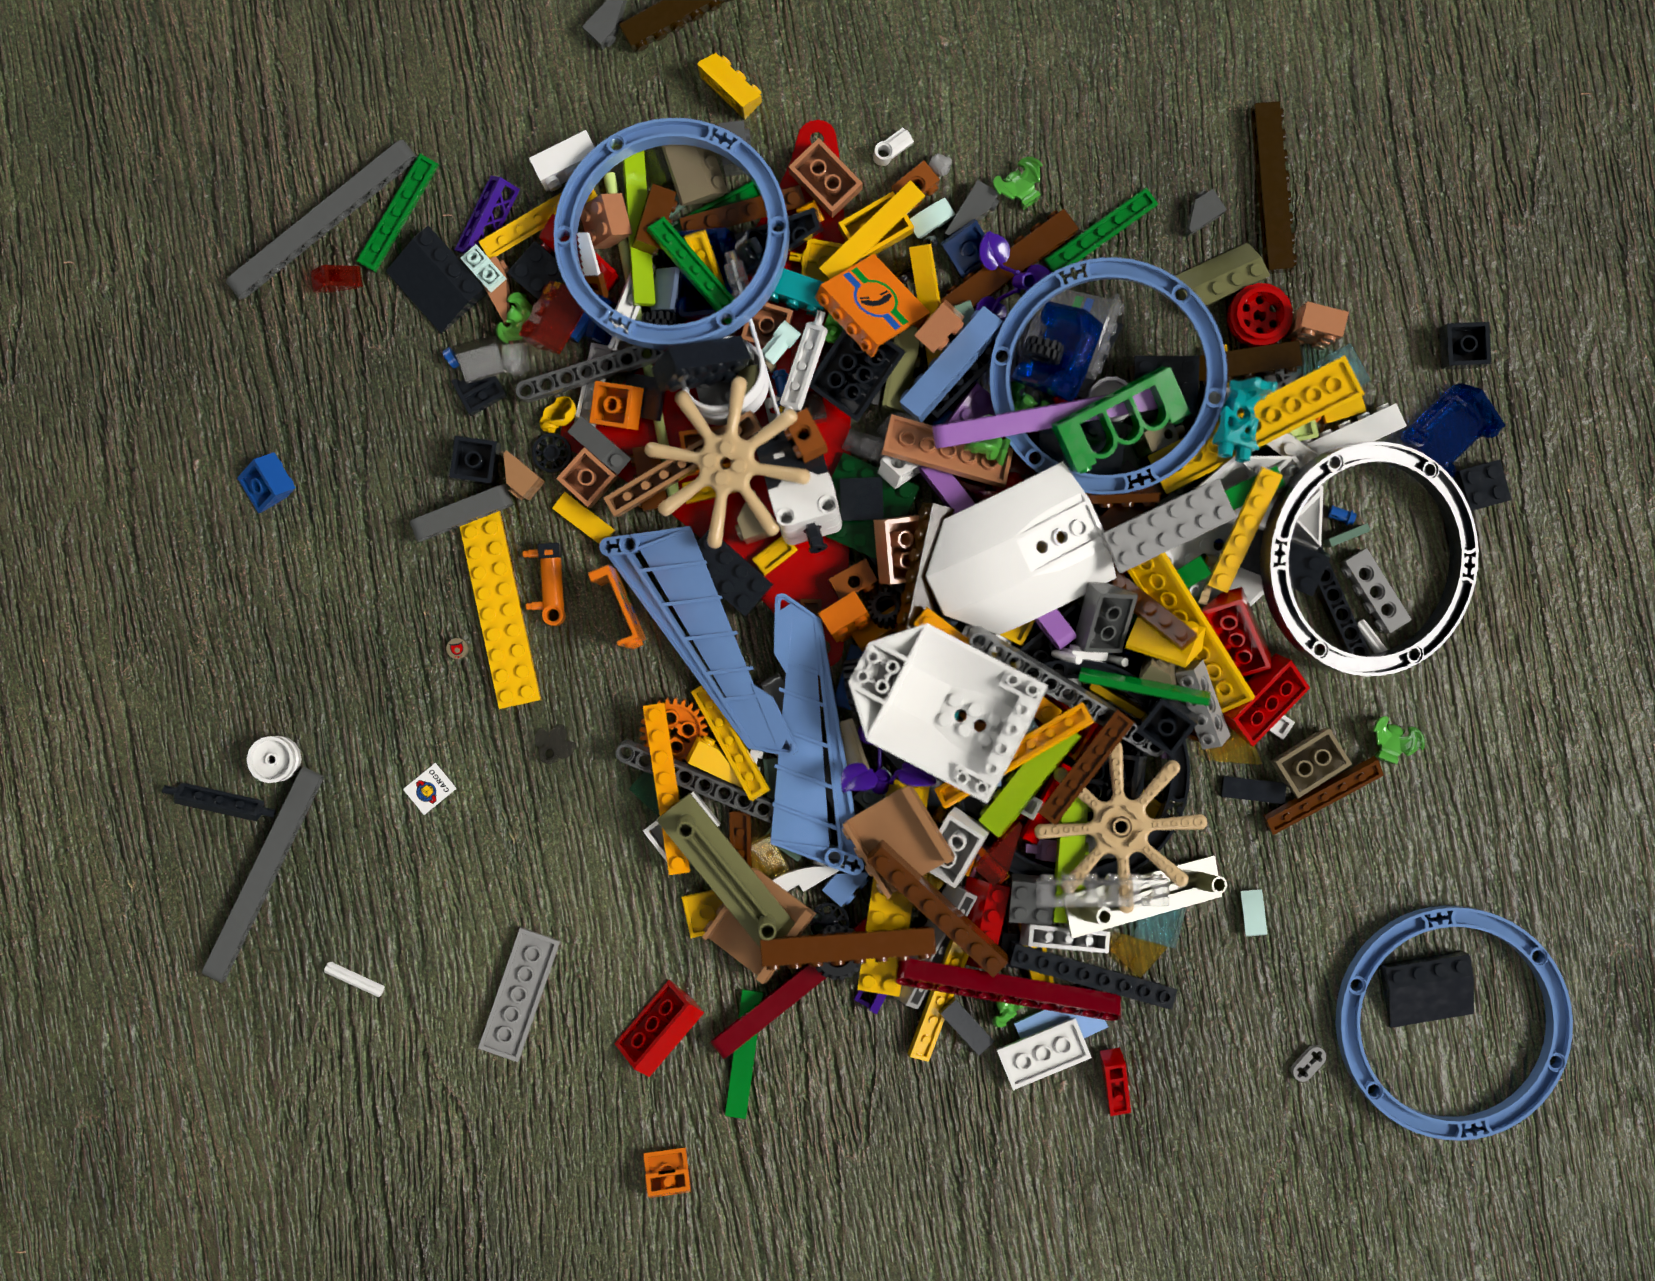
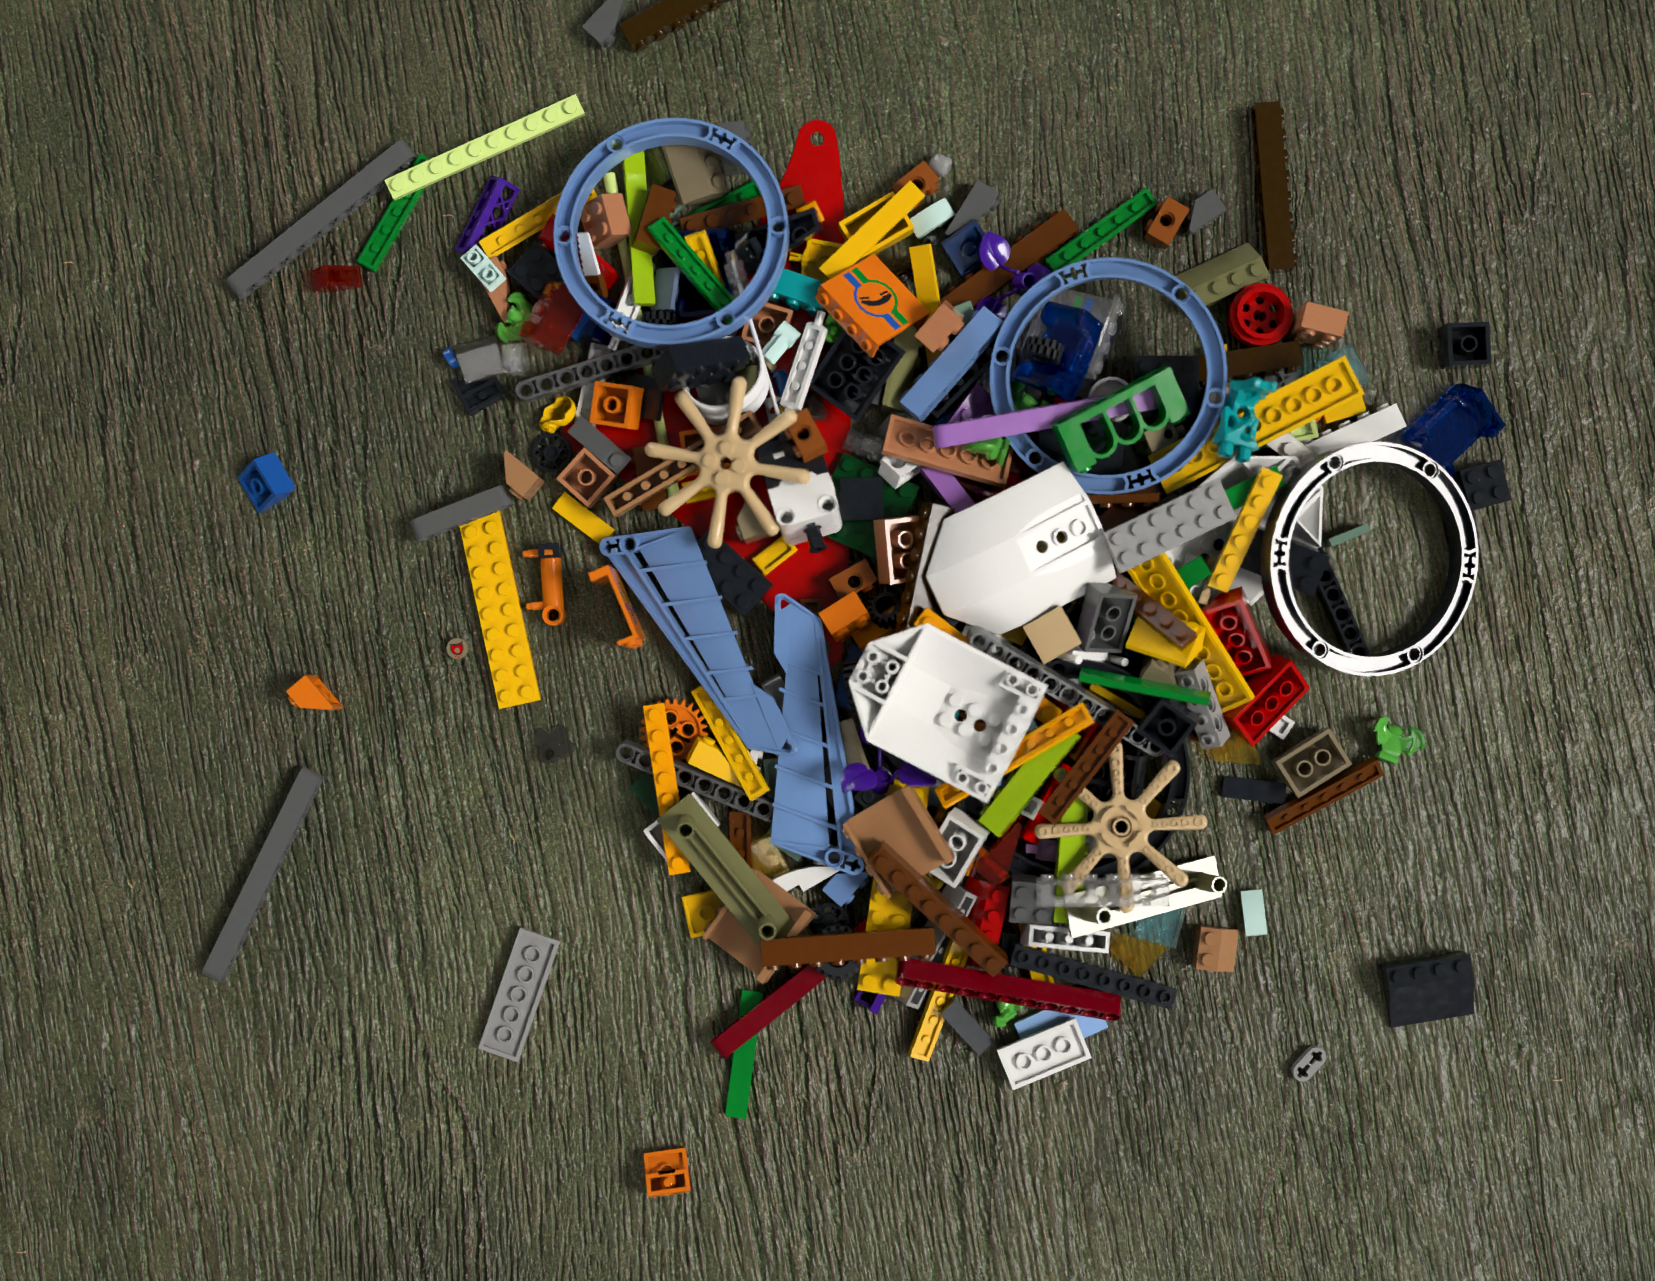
(219, 801): black plate -> none
(261, 759): white wheel -> none
(312, 694): none -> orange slope
(354, 979): white axle -> none
(429, 788): white sticker -> none
(436, 280): black slope -> none
(475, 460): black brick -> none
(484, 147): none -> yellowish green plate
(558, 162): white brick -> none
(658, 1028): red slope -> none
(729, 84): yellow slope -> none
(825, 178): nougat brick -> none
(893, 146): white piece -> none
(1021, 185): bright green animal -> none
(1052, 634): none -> tan tile
(1115, 1081): red slope -> none
(1174, 213): none -> dark orange brick
(1214, 948): none -> medium nougat slope
(1342, 515): blue pin -> none
(1370, 637): white axle -> none
(1375, 578): light grey brick -> none
(1556, 1040): medium blue piece -> none

